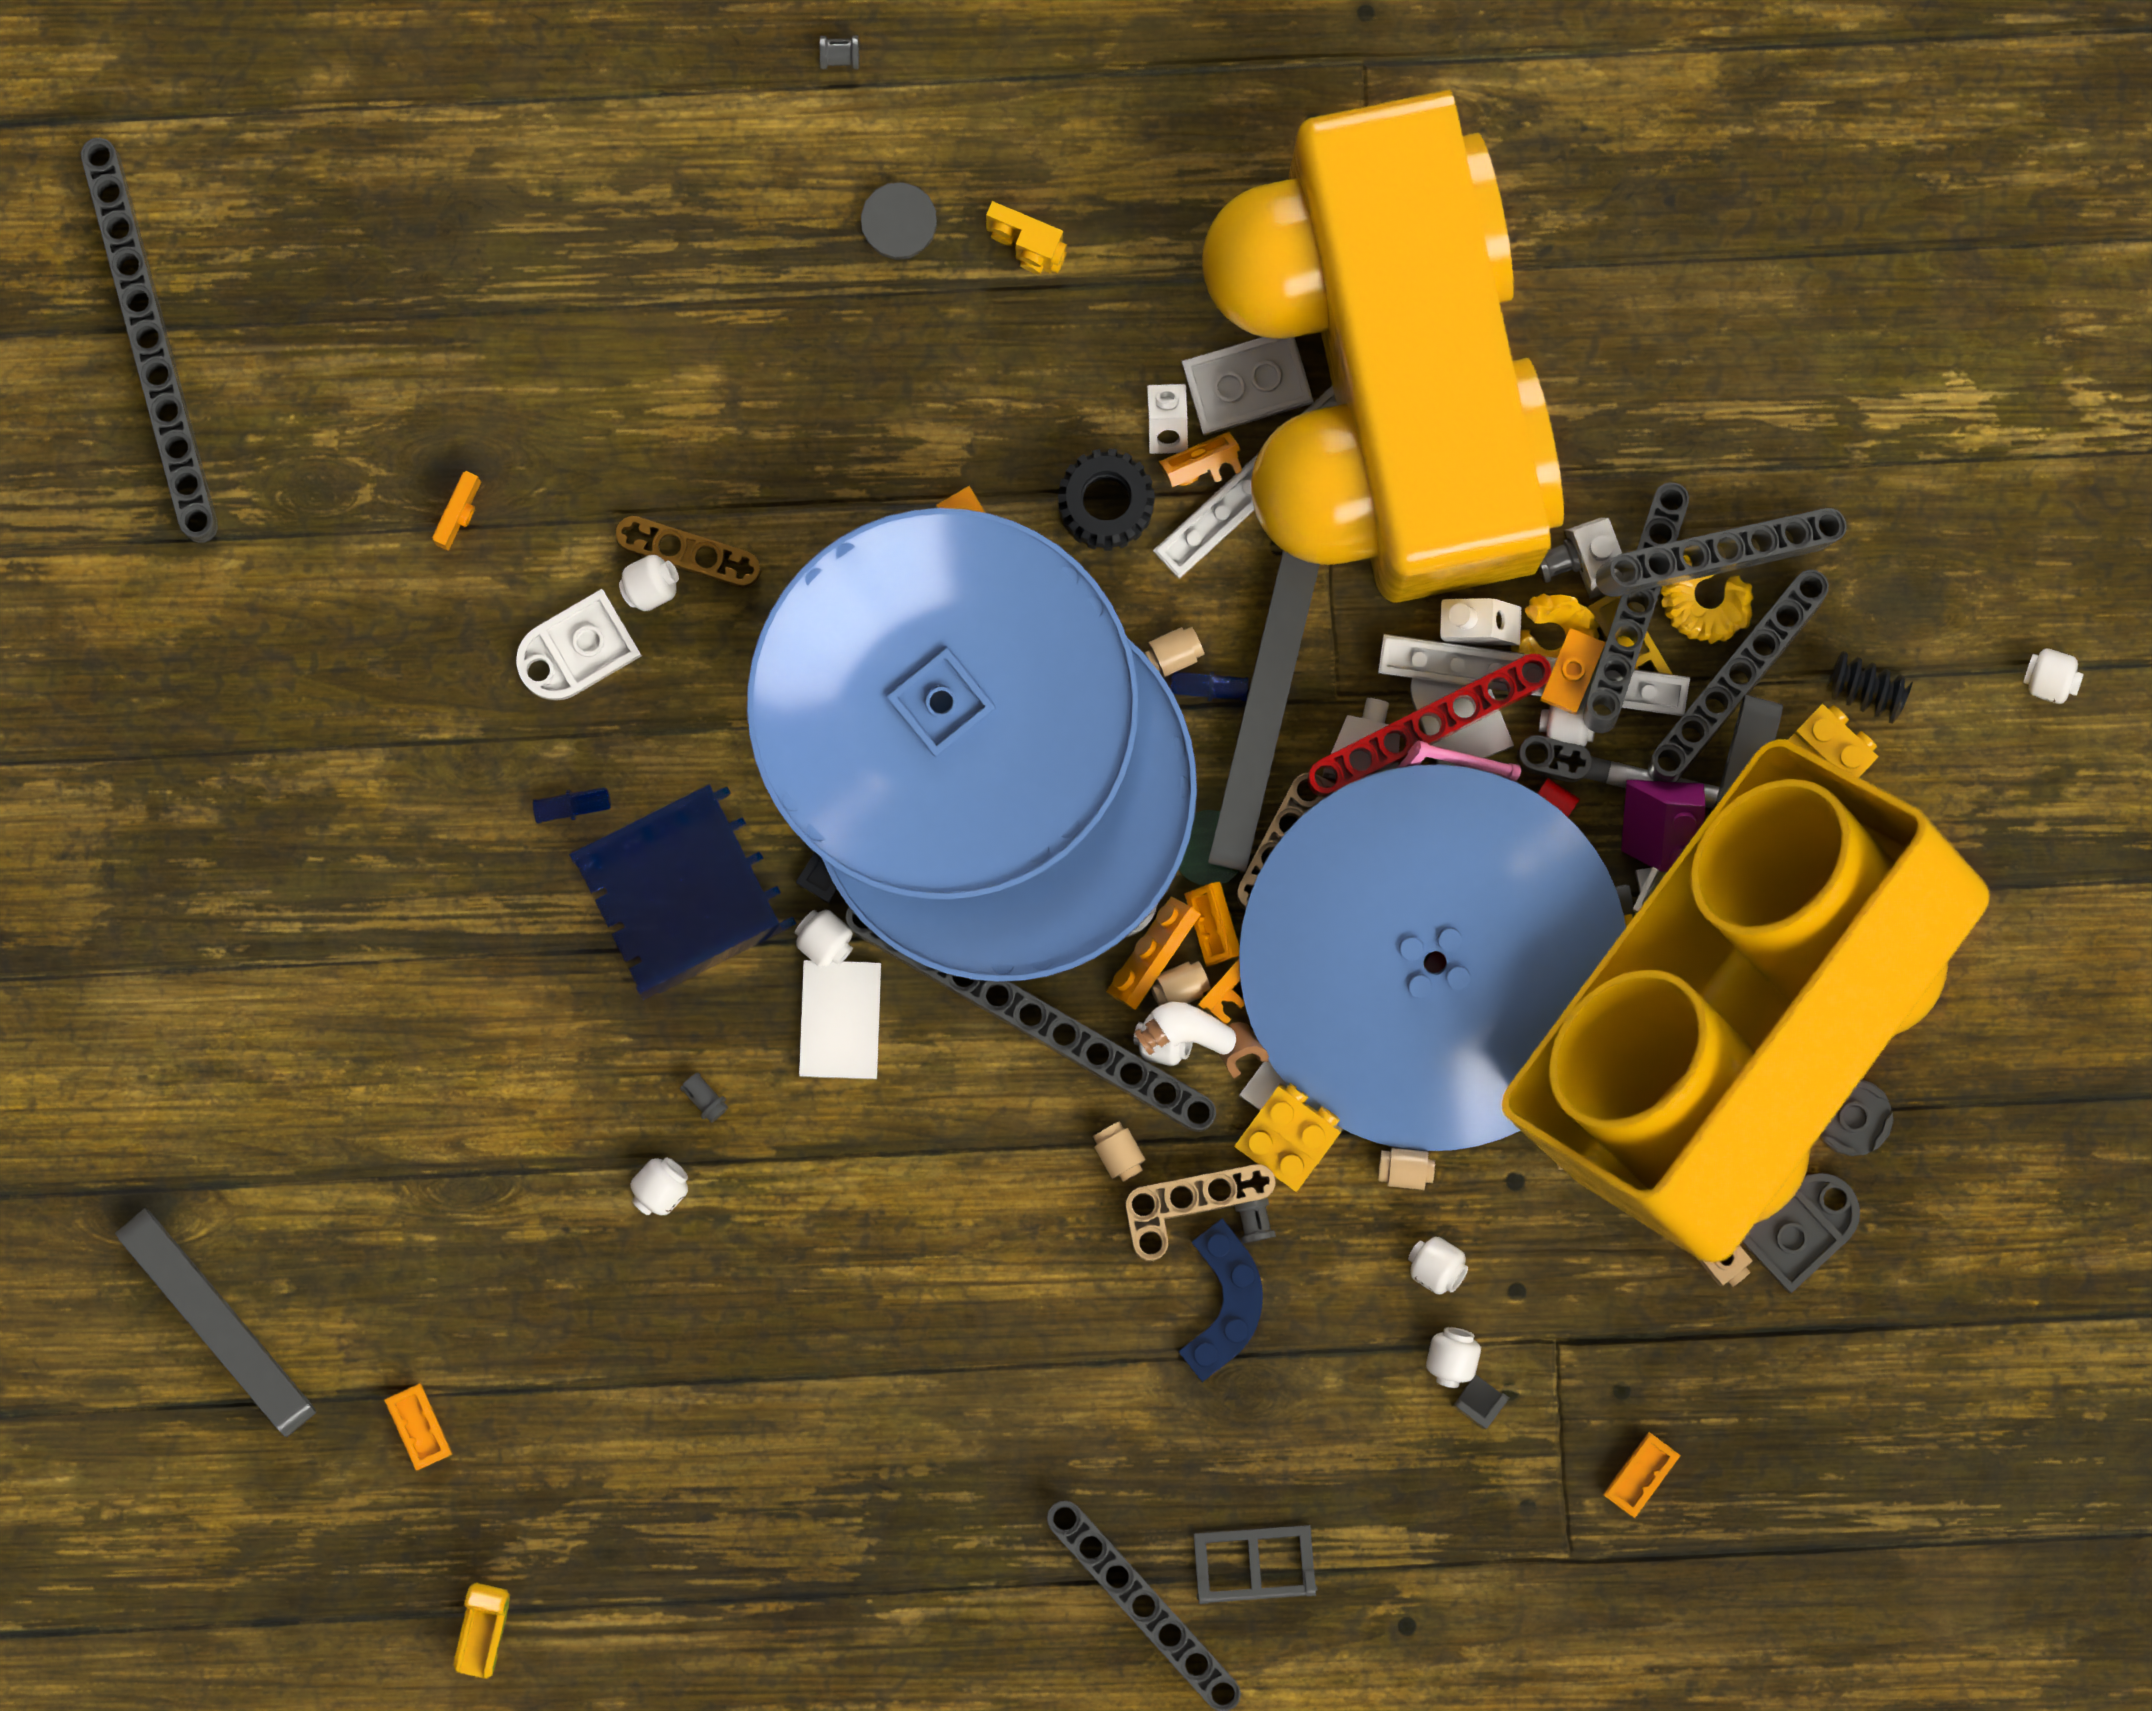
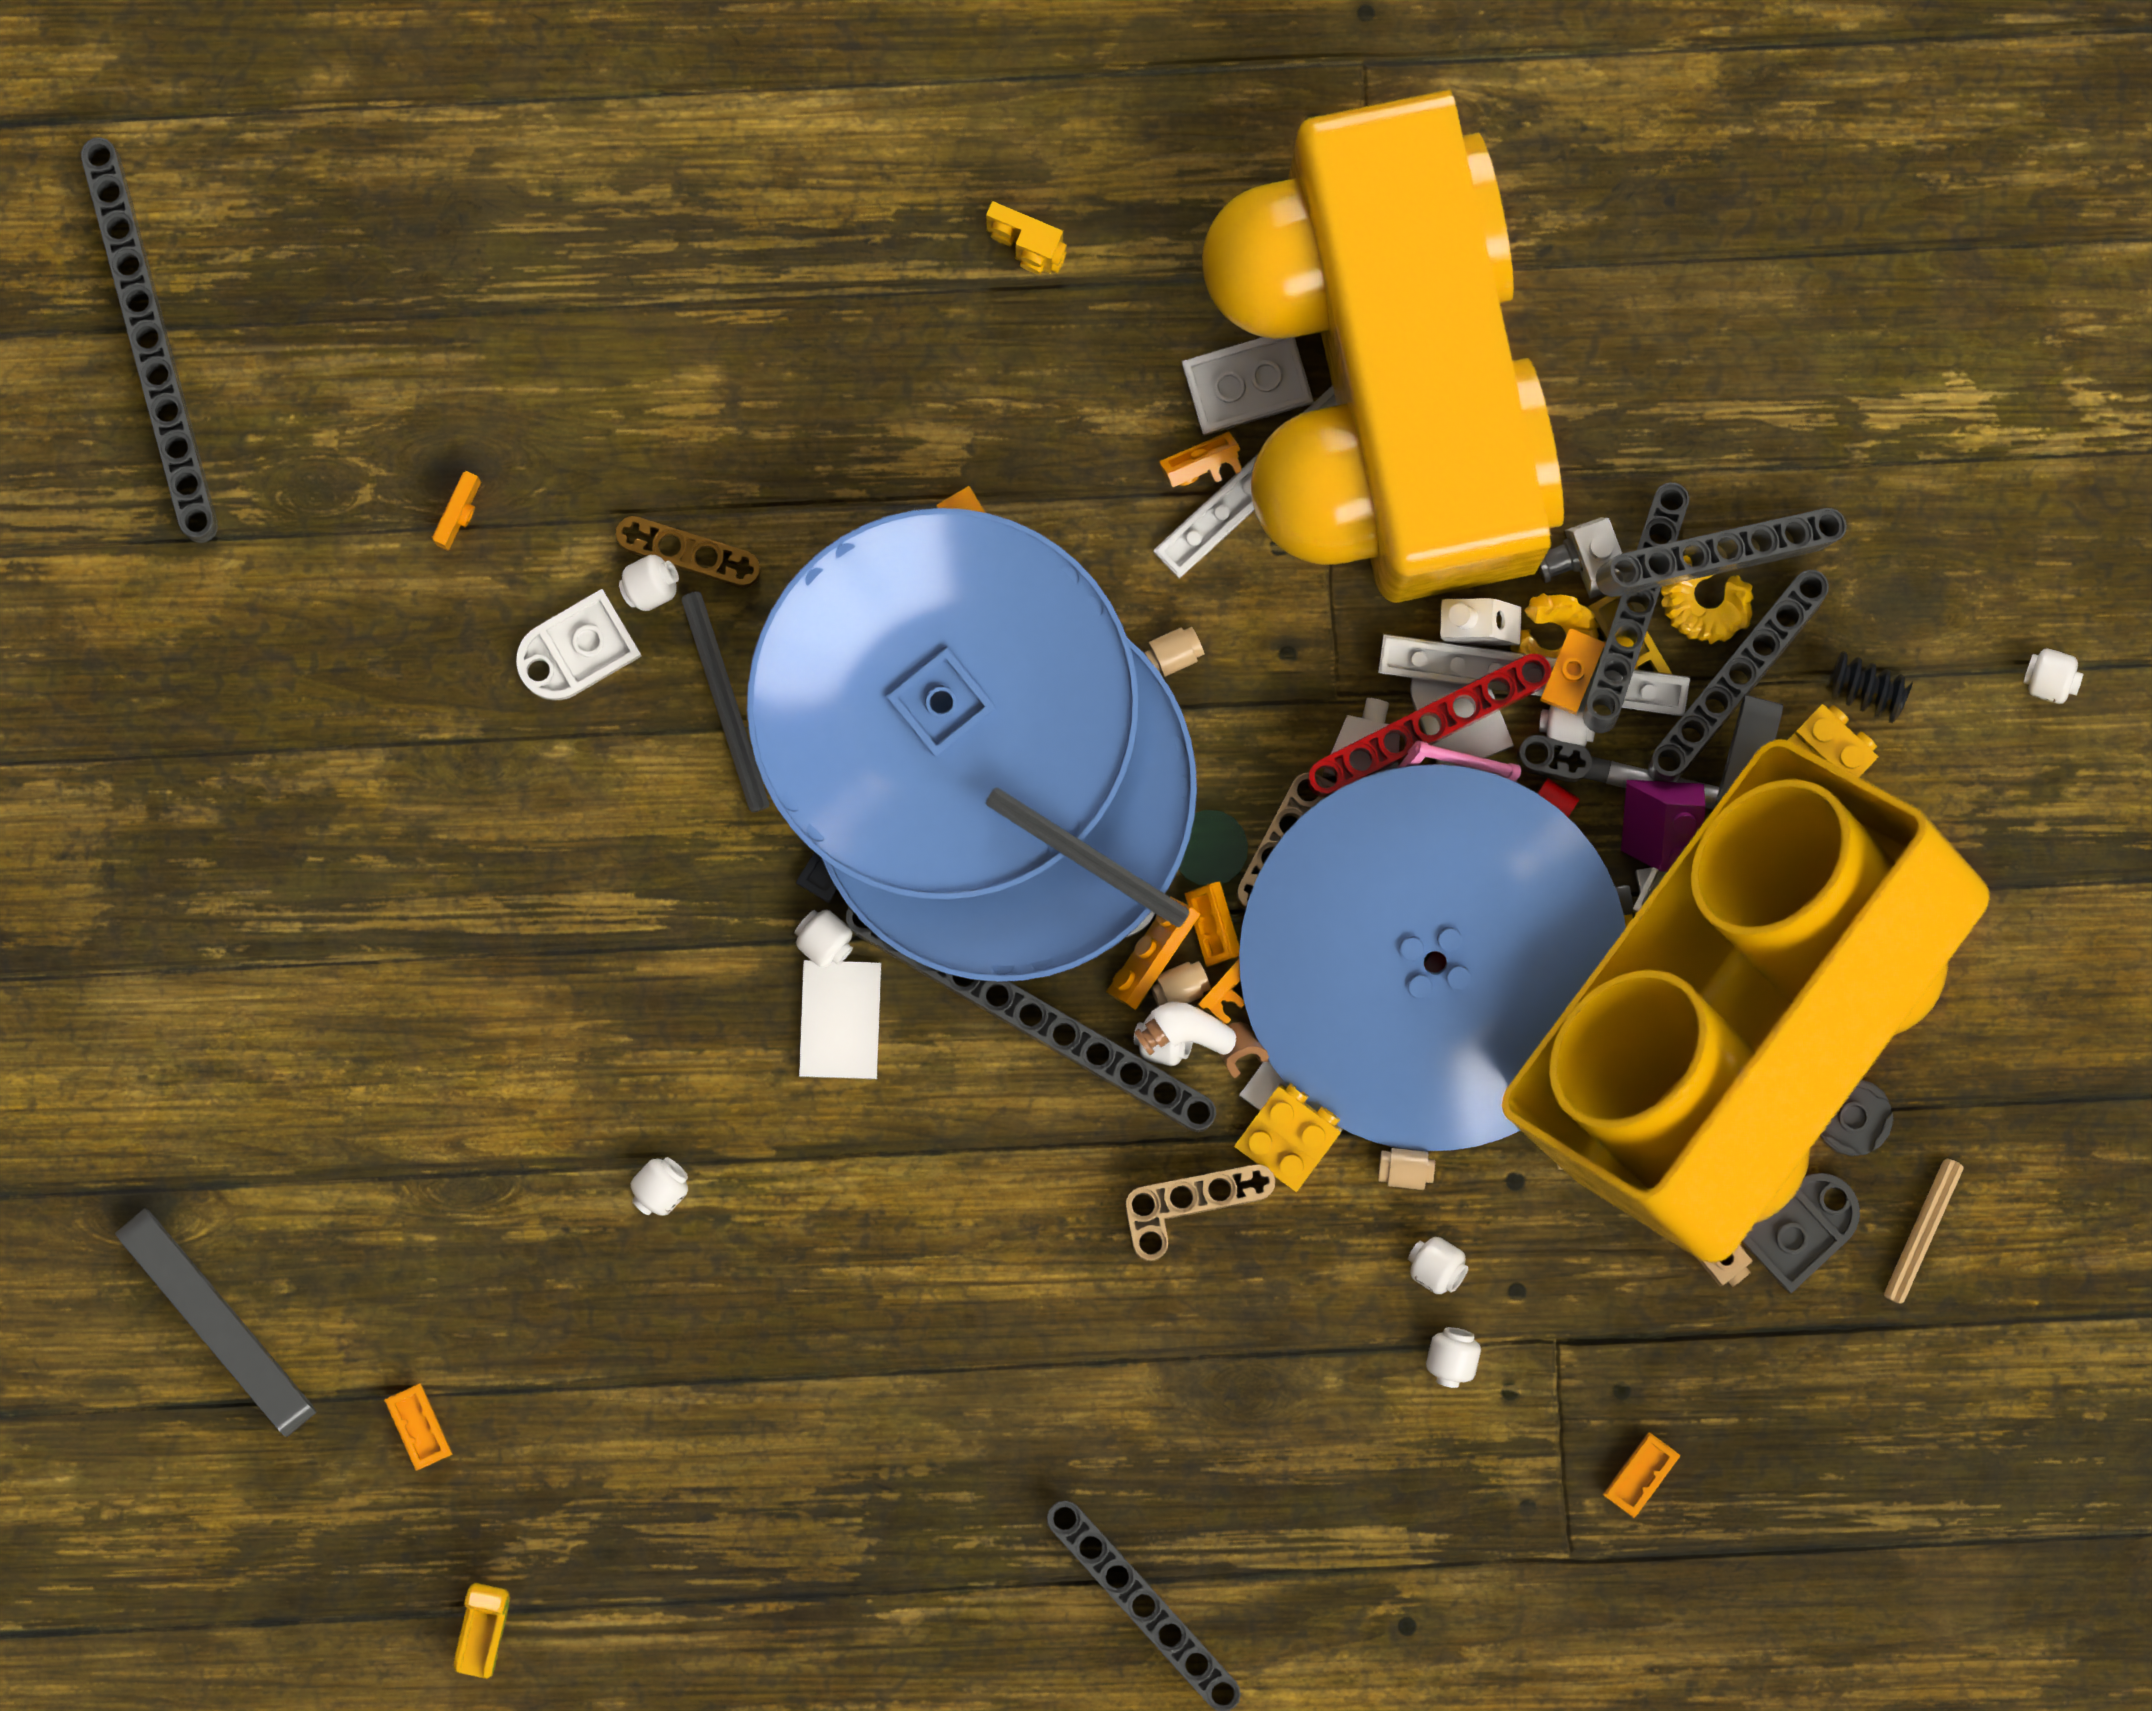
(571, 804): clear blue axle -> none
(679, 891): clear blue windscreen -> none
(704, 1097): dark grey pin -> none
(725, 702): none -> dark grey axle
(839, 52): dark grey bush -> none
(898, 220): dark grey tile -> none
(1087, 857): none -> dark grey axle
(1106, 467): black tyre -> none
(1119, 1152): tan brick -> none
(1167, 412): white bracket -> none
(1209, 686): clear blue axle -> none
(1240, 1304): dark blue plate -> none
(1255, 1220): dark grey bush -> none
(1256, 1591): dark grey window -> none
(1263, 713): dark grey beam -> none
(1480, 1402): dark grey panel -> none
(1923, 1231): none -> tan axle

